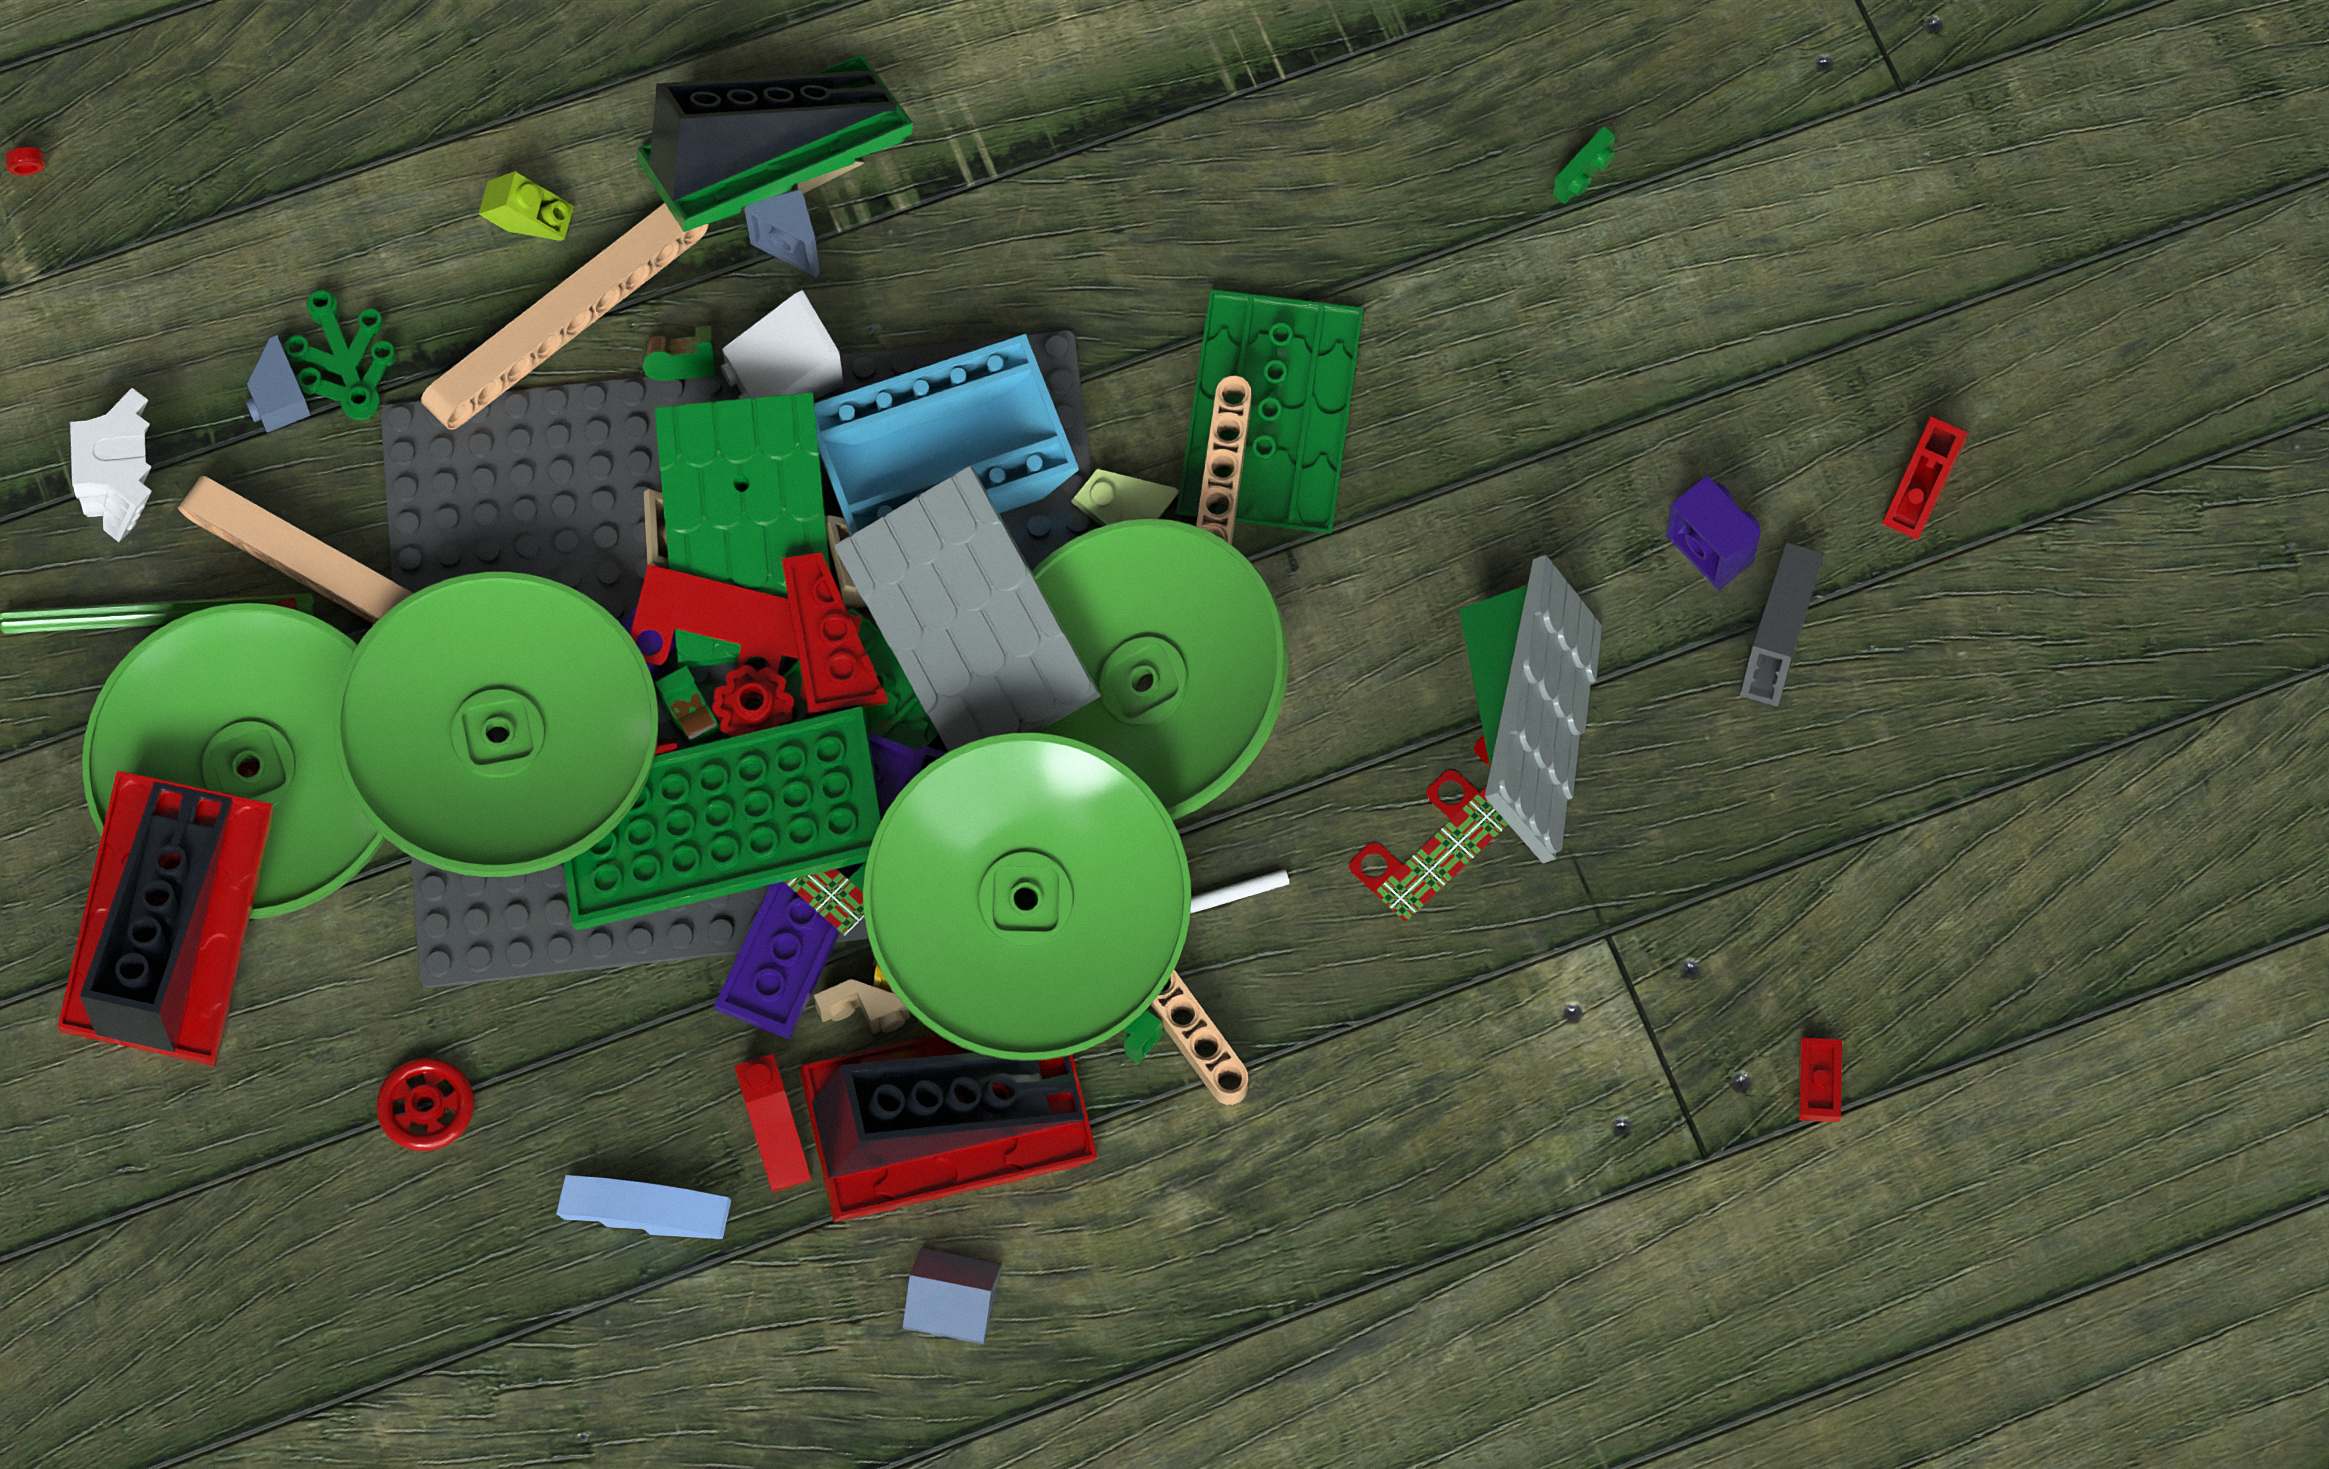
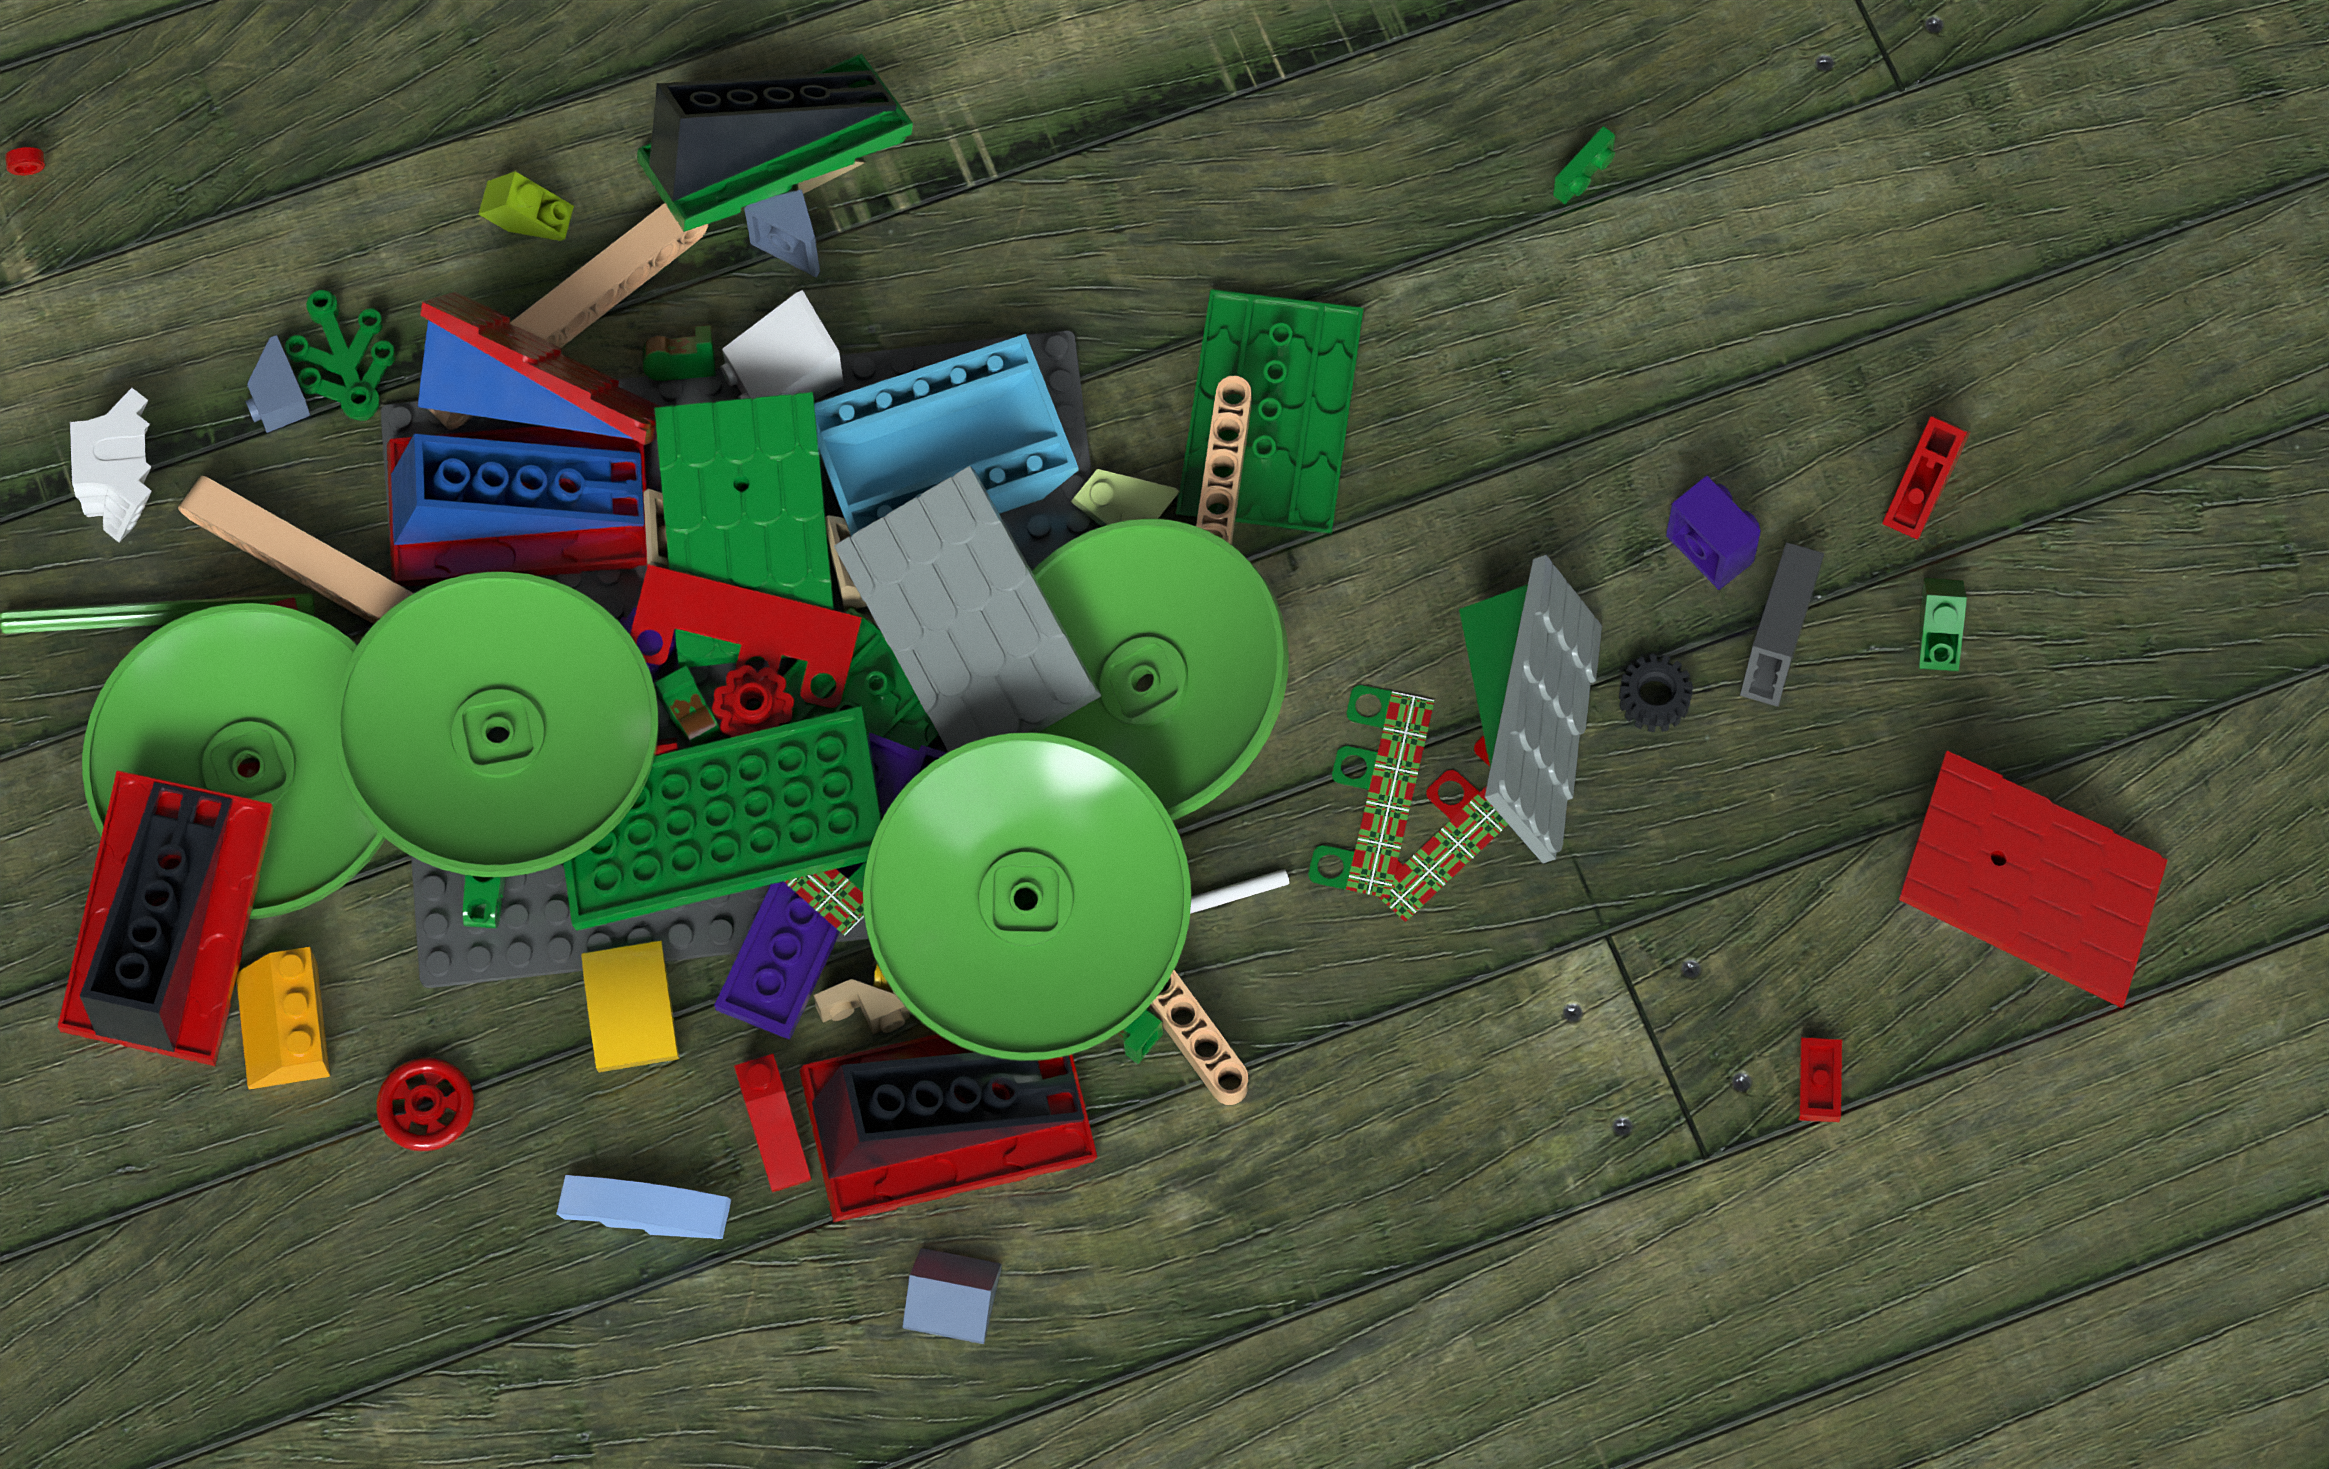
(282, 1019): none -> light orange slope
(482, 901): none -> green leg
(501, 372): none -> piece
(514, 503): none -> piece
(629, 1006): none -> yellow slope
(829, 652): red wing -> none
(1391, 785): none -> piece
(1662, 672): none -> black tyre
(1941, 624): none -> green slope
(2033, 879): none -> red piece

